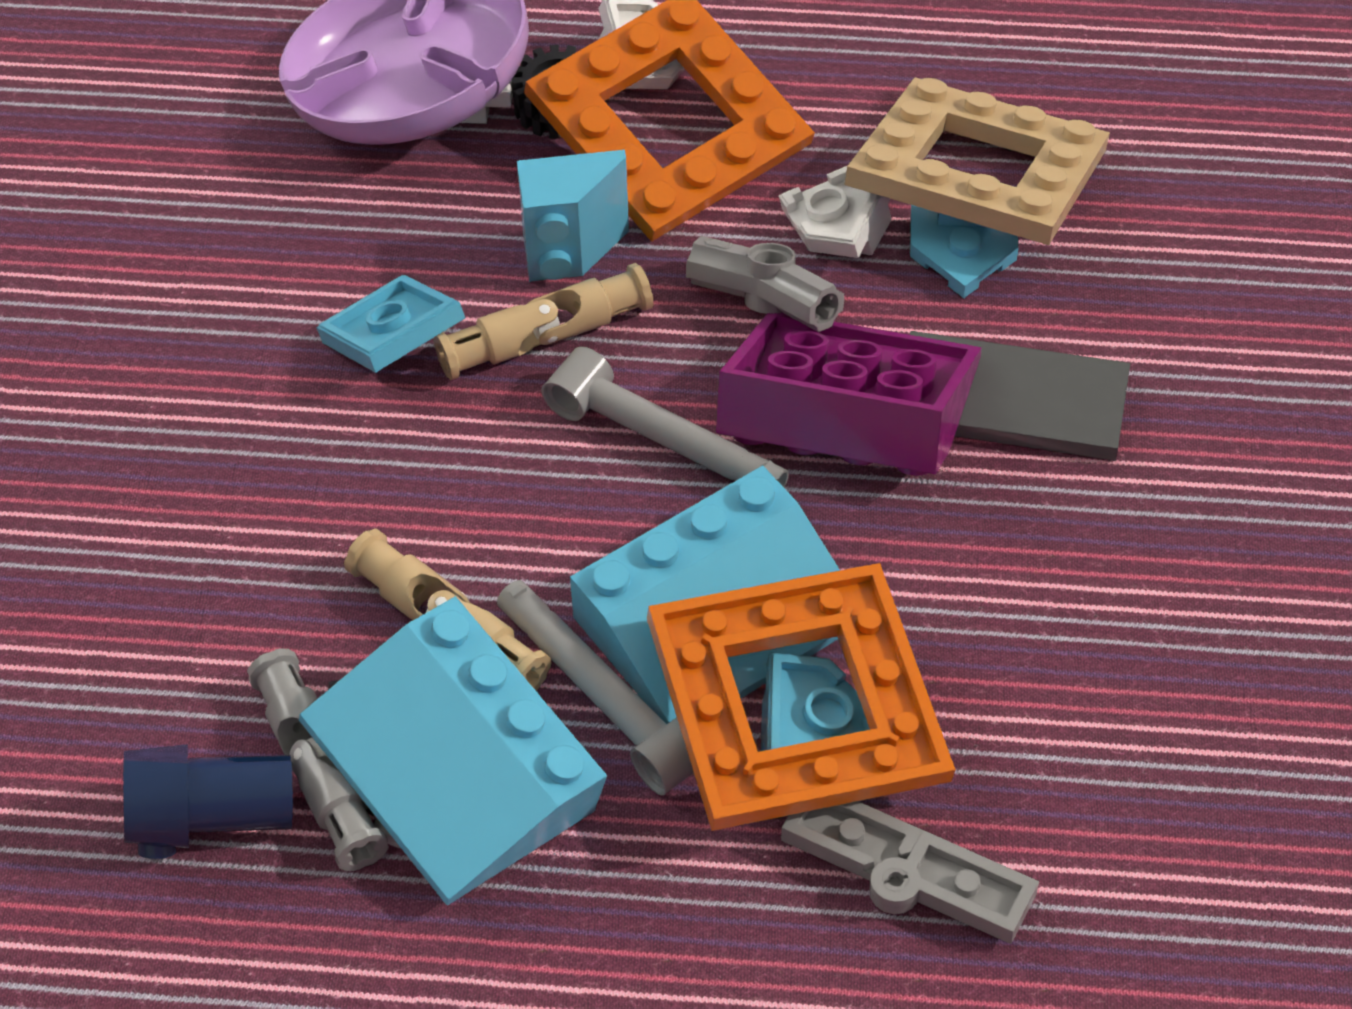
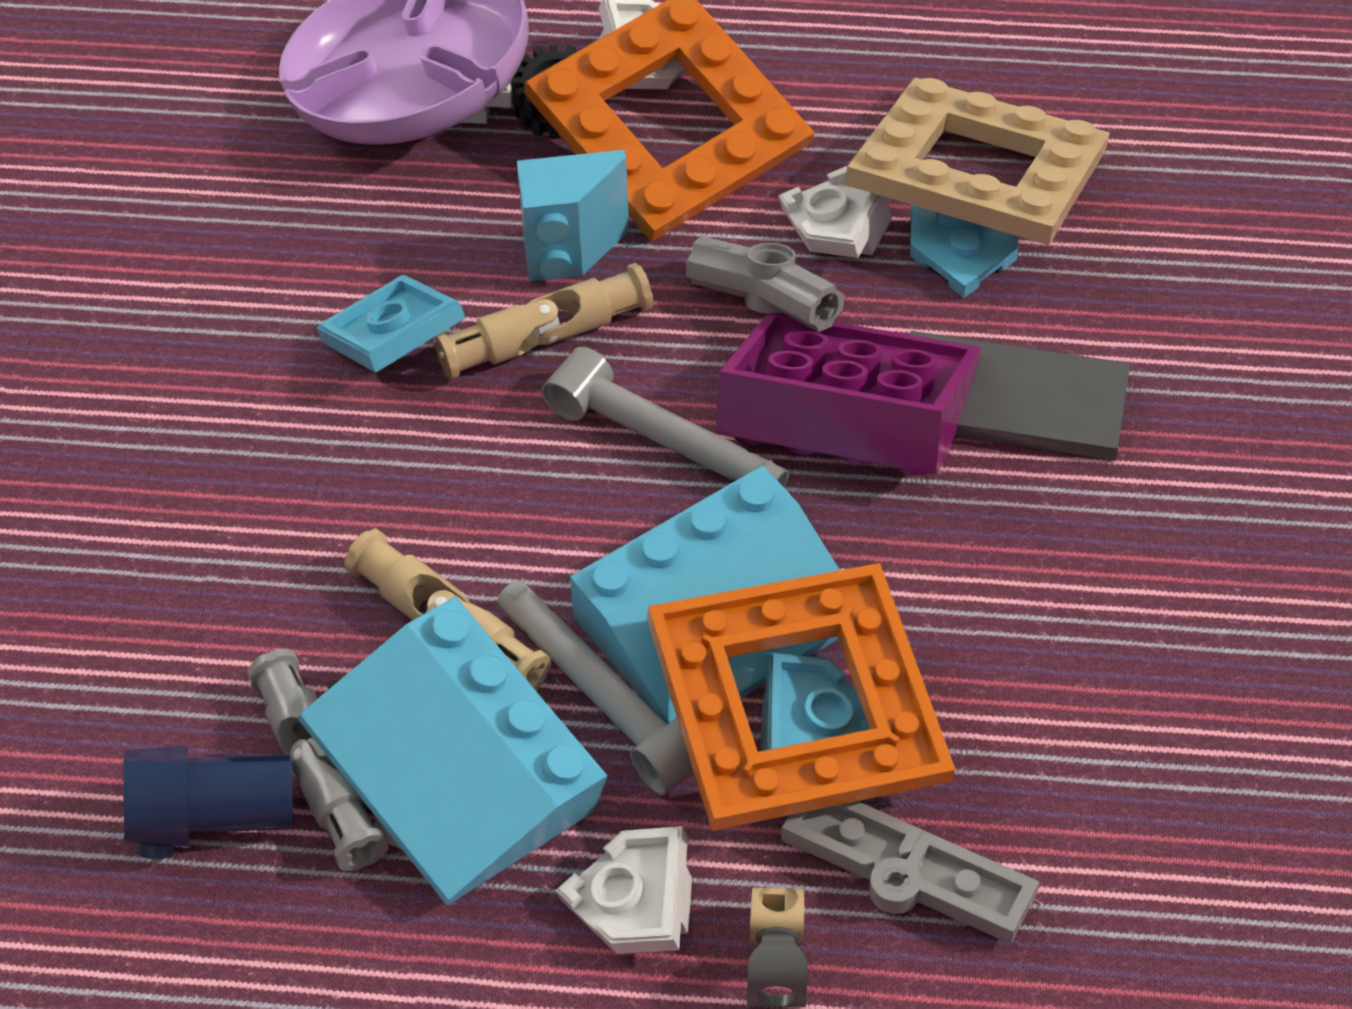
(635, 891): none -> white plate
(777, 960): none -> dark grey leg

